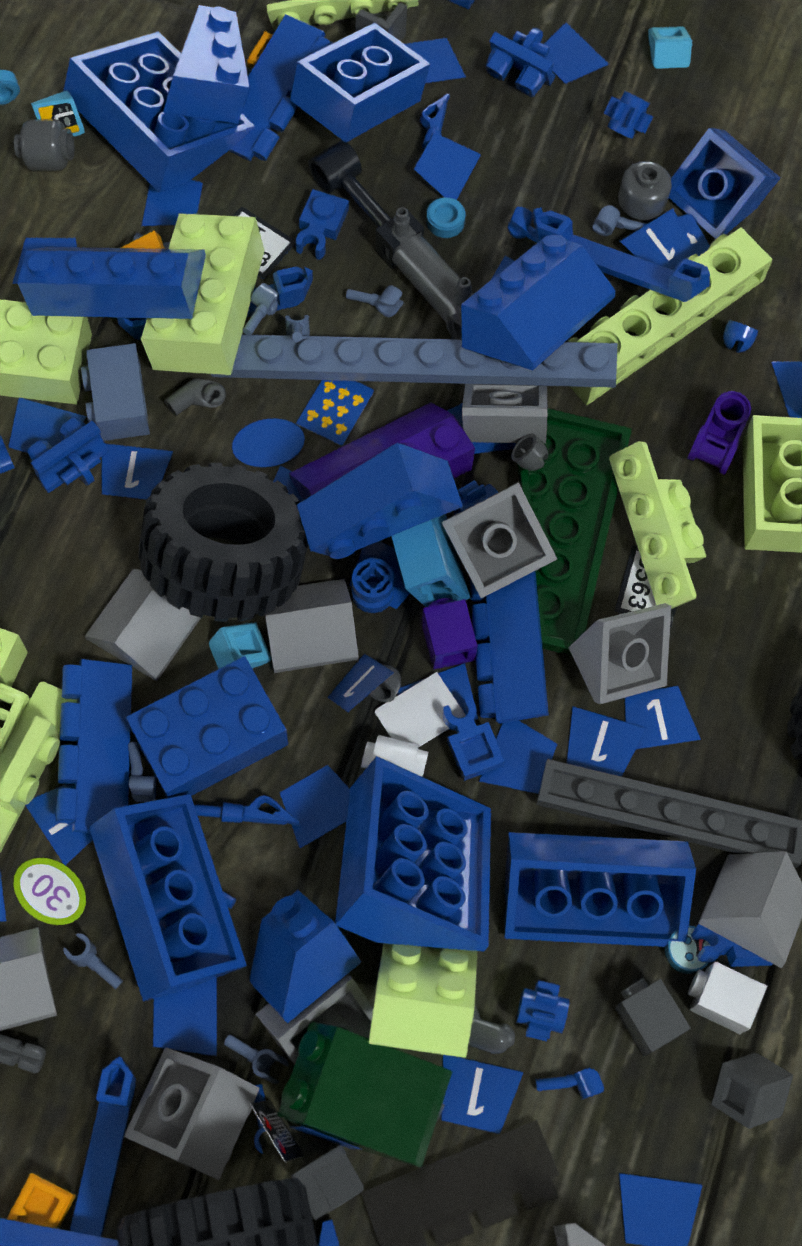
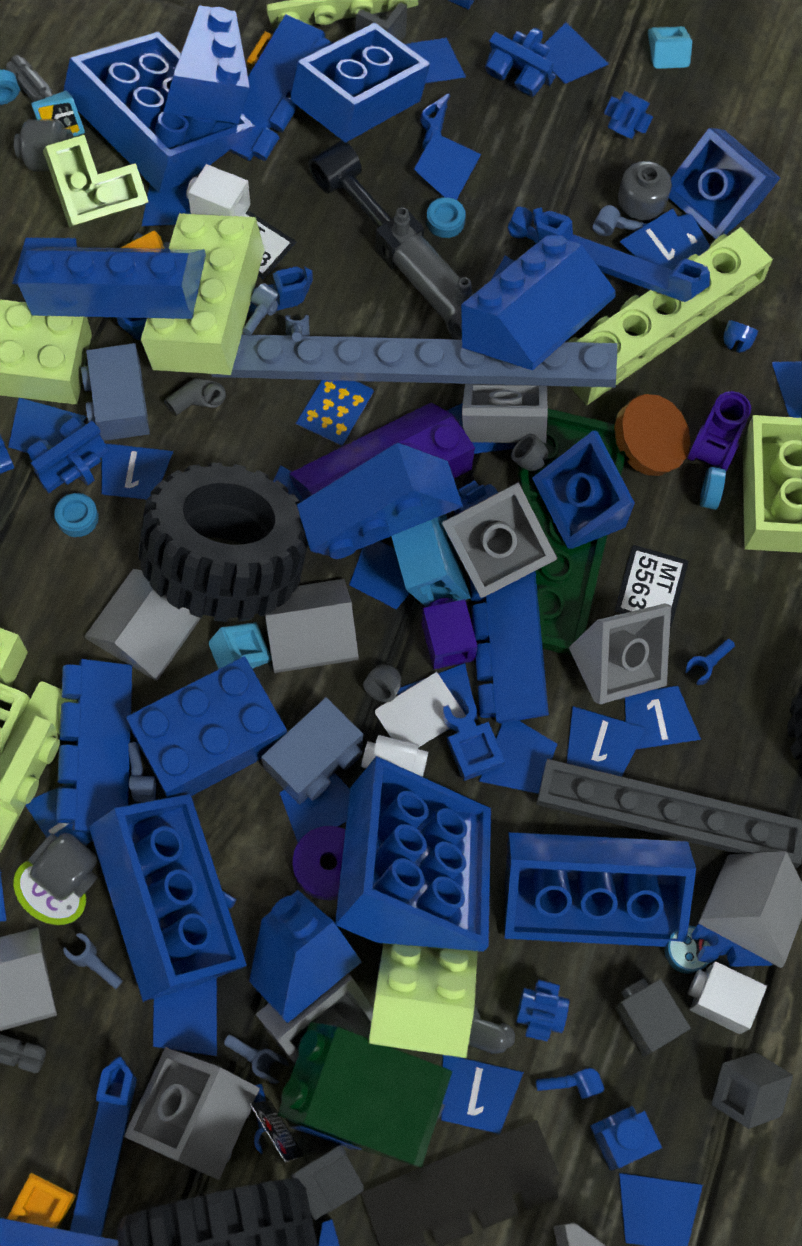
(29, 80): none -> dark grey axle
(63, 866): none -> dark grey head
(76, 515): none -> dark azure tile
(86, 193): none -> yellowish green brick
(218, 193): none -> white brick
(238, 813): blue hand -> none
(268, 442): blue sticker -> none
(306, 861): none -> dark purple piece
(314, 752): none -> sand blue brick
(321, 219): blue plate -> none
(359, 682): blue sticker -> none
(372, 595): blue wheel -> none
(386, 303): sand blue hand -> none
(585, 492): none -> blue slope
(625, 1137): none -> blue brick
(652, 435): none -> dark orange tile
(660, 524): yellowish green bracket -> none
(710, 660): none -> blue hand
(712, 488): none -> dark azure tile

